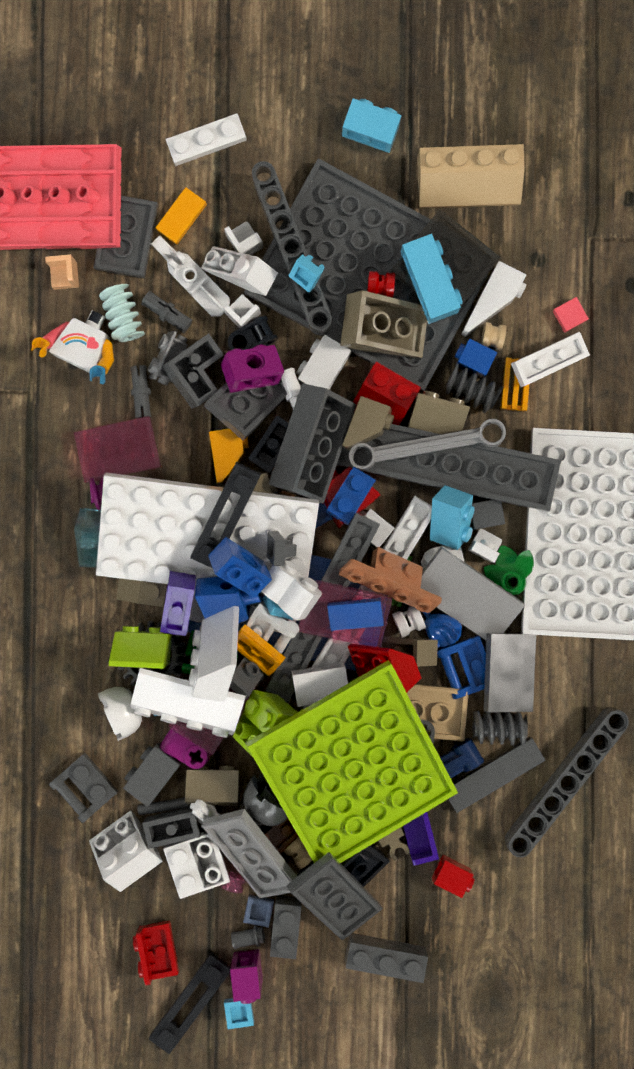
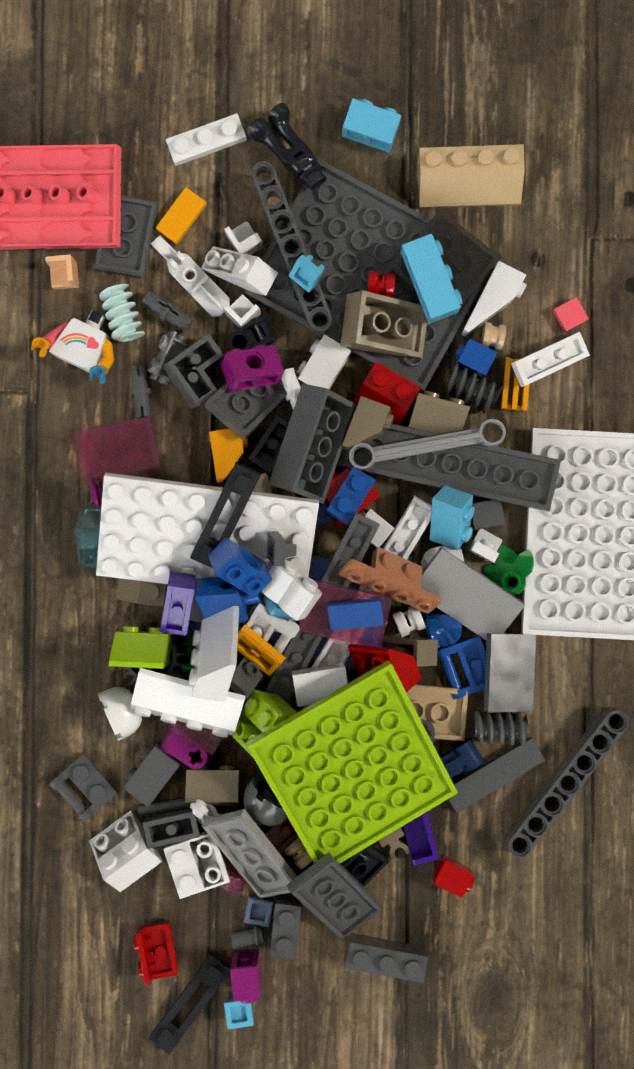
(299, 158): none -> black piece

